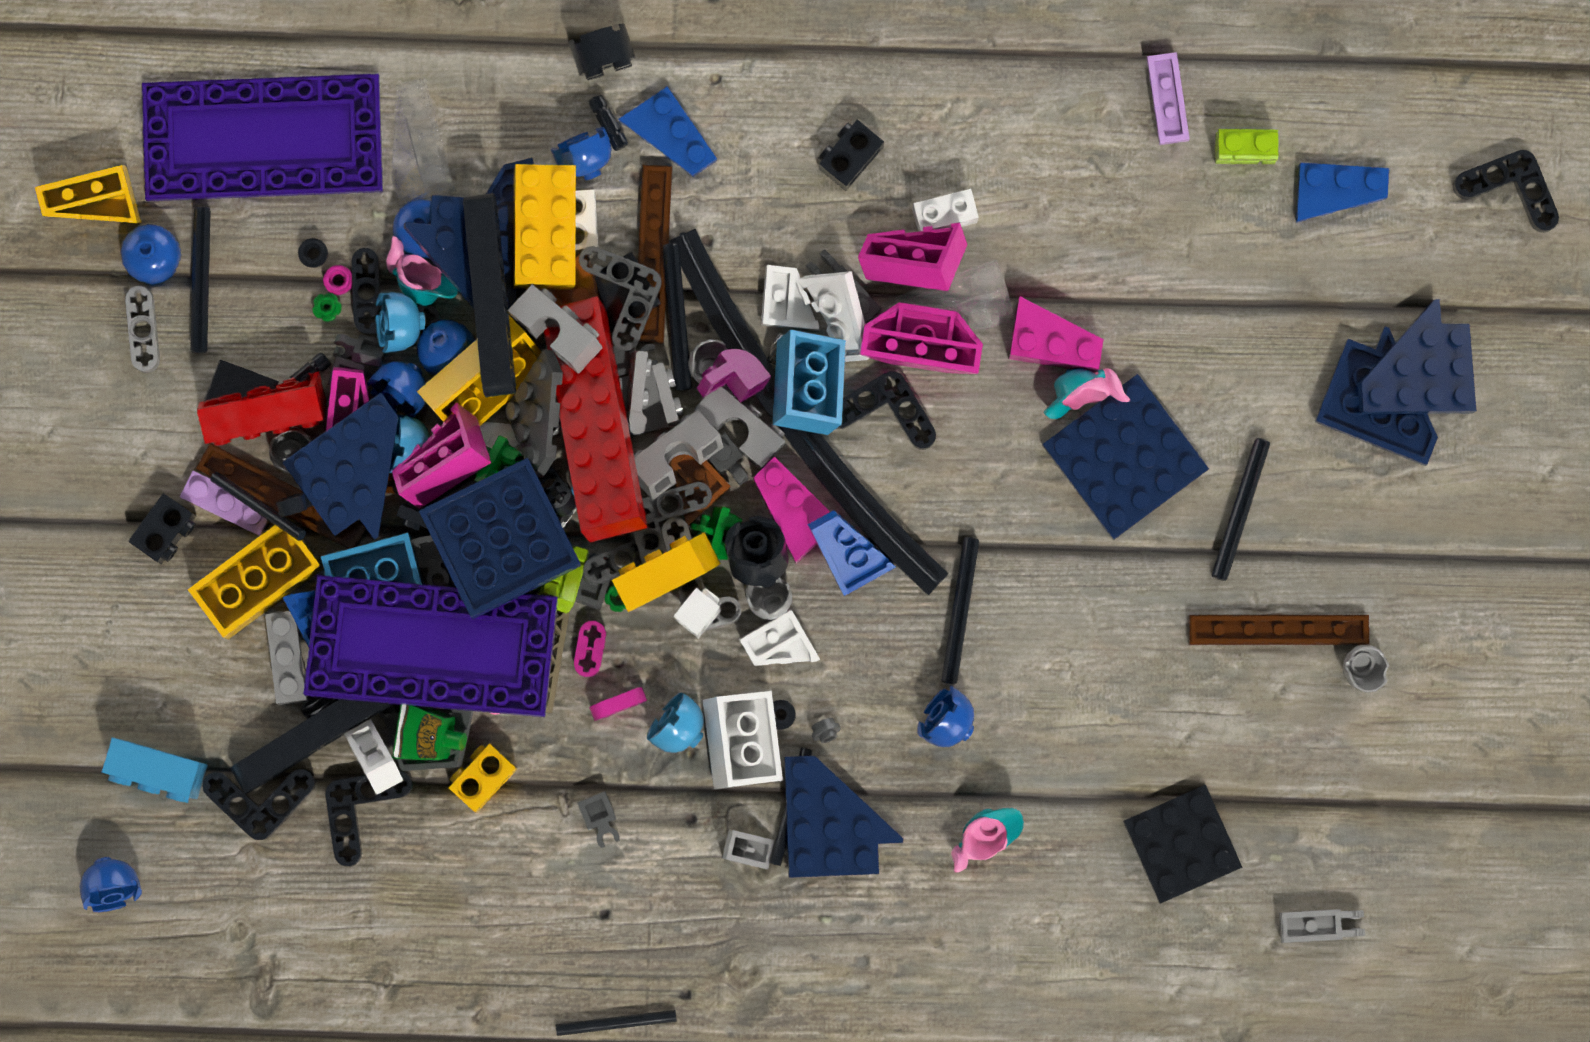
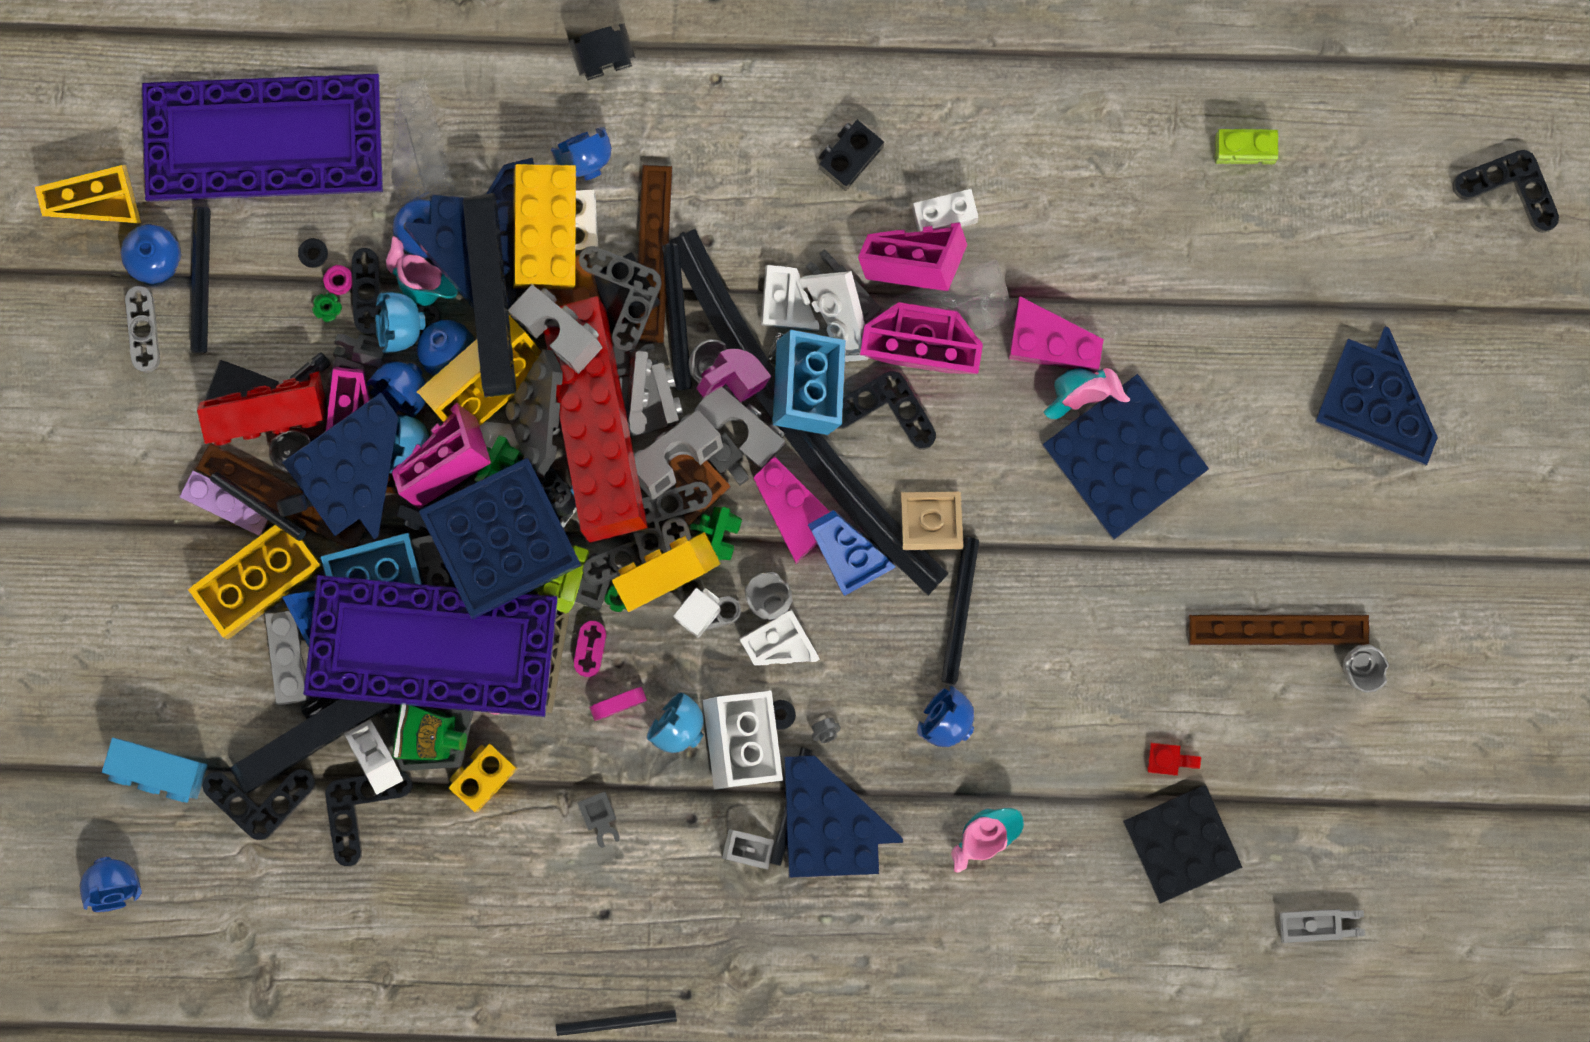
(156, 524): black brick -> none
(607, 120): black axle -> none
(670, 130): blue wing -> none
(756, 551): black brick -> none
(931, 520): none -> tan plate
(1166, 759): none -> red plate
(1167, 98): lavender plate -> none
(1240, 509): black axle -> none
(1337, 188): blue wing -> none
(1423, 371): dark blue wing -> none

